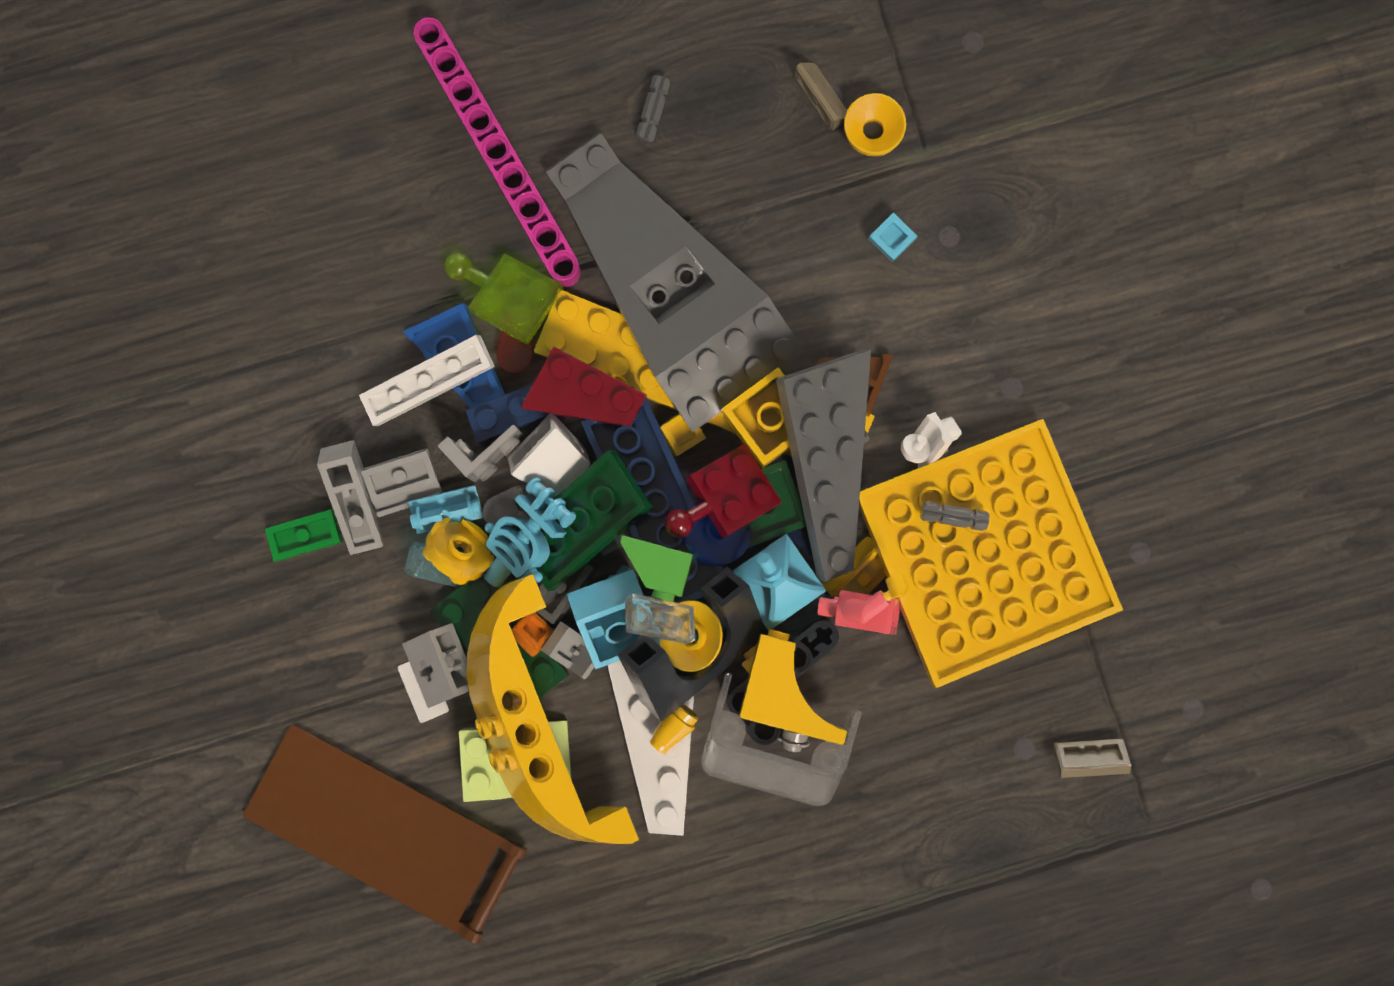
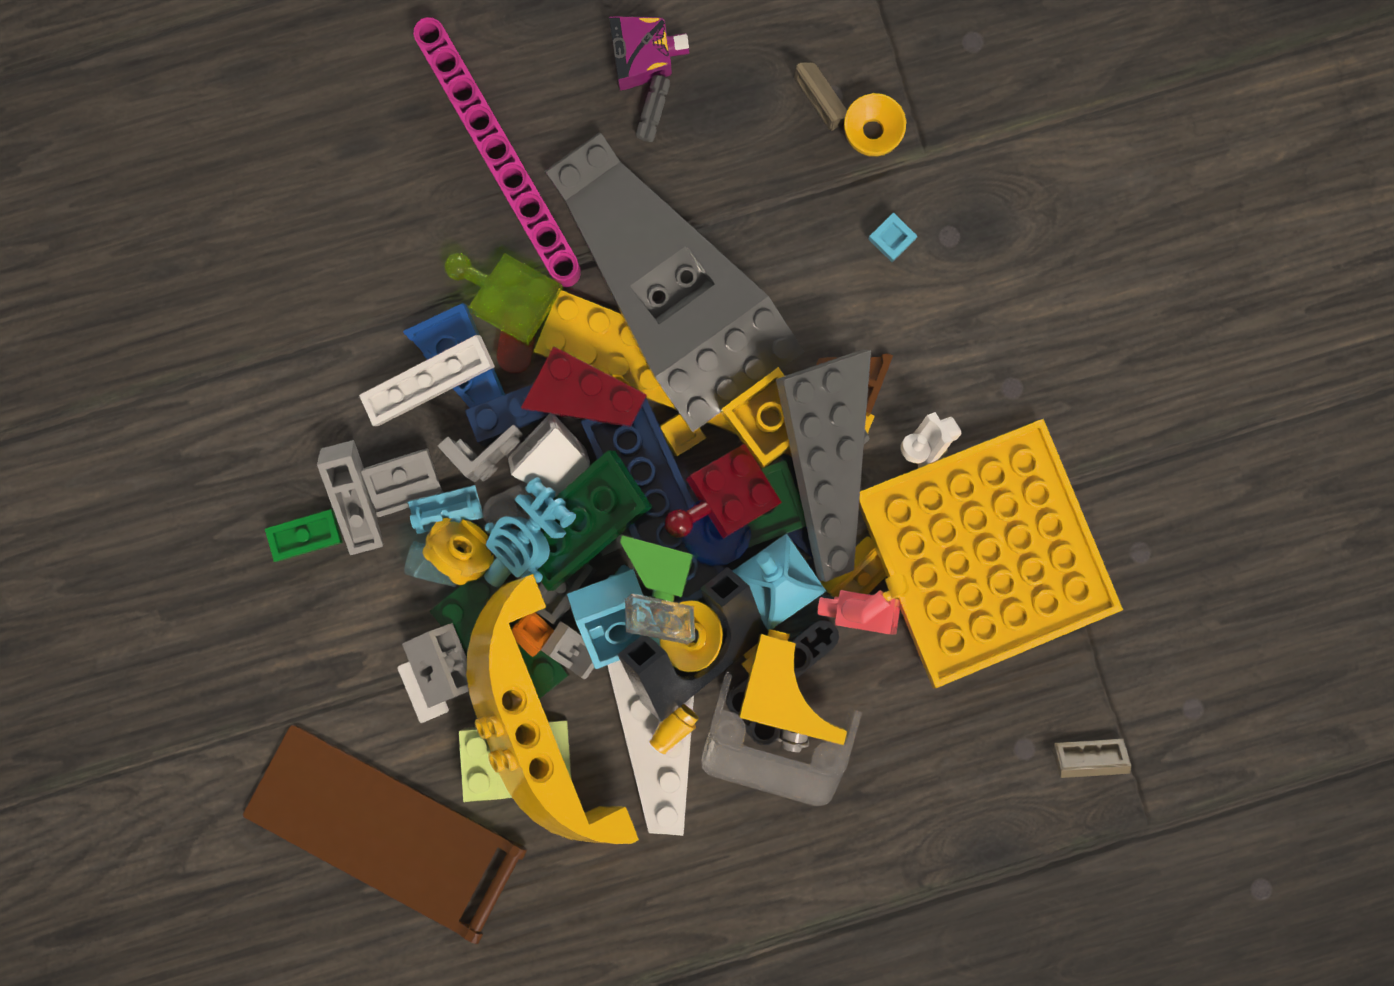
(644, 49): none -> magenta torso
(954, 516): dark grey axle -> none

